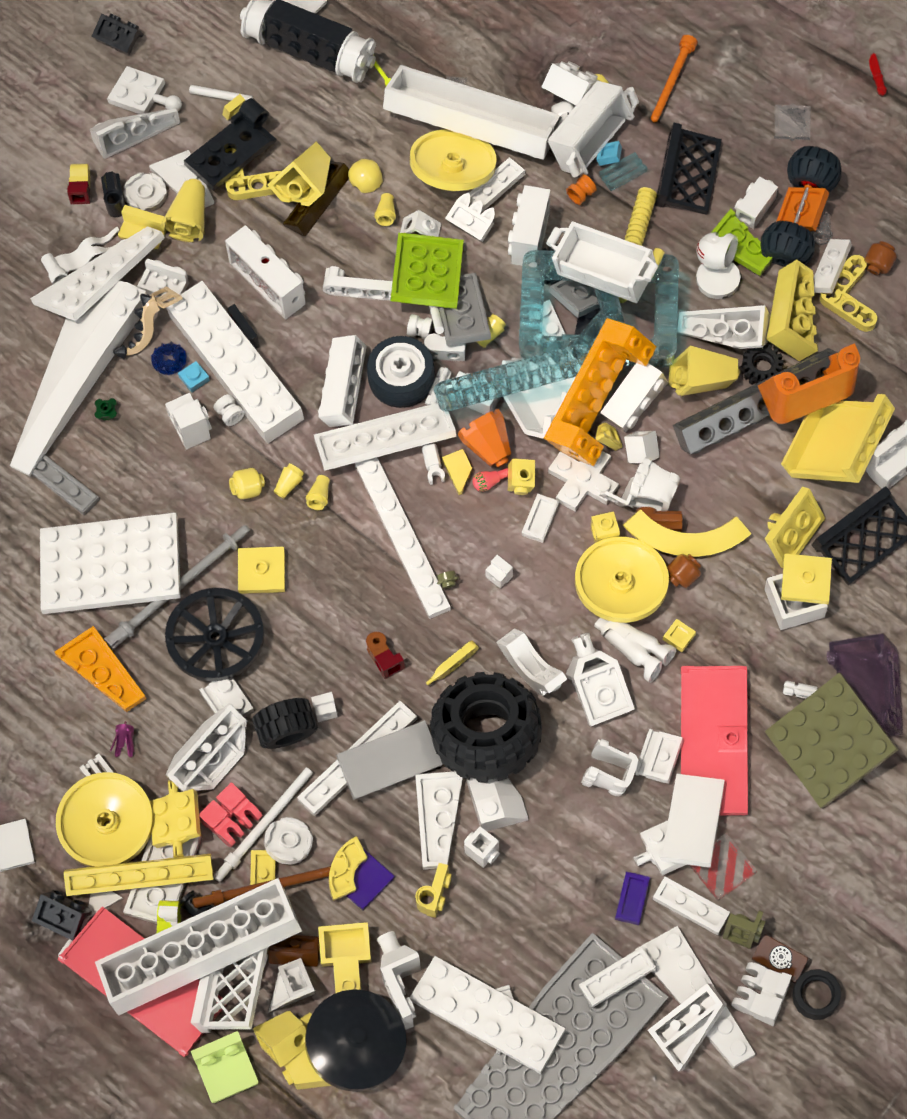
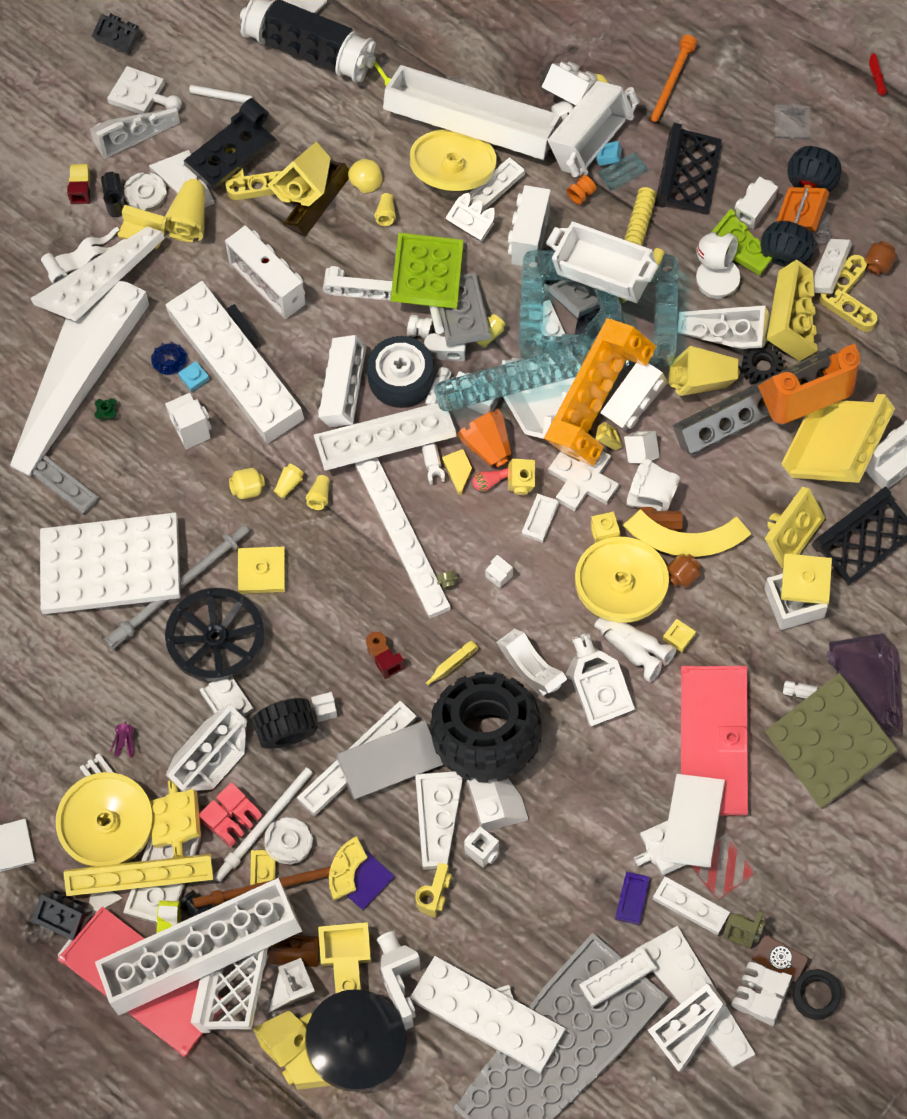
(97, 664): light orange wing -> none
(146, 322): tan piece -> none
(160, 275): white bracket -> none
(225, 1067): yellowish green bracket -> none
(229, 410): white wheel -> none
(233, 107): light yellow tile -> none
(421, 223): white bracket -> none
(608, 754): white piece -> none
(626, 498): white bracket -> none
(659, 756): white plate -> none

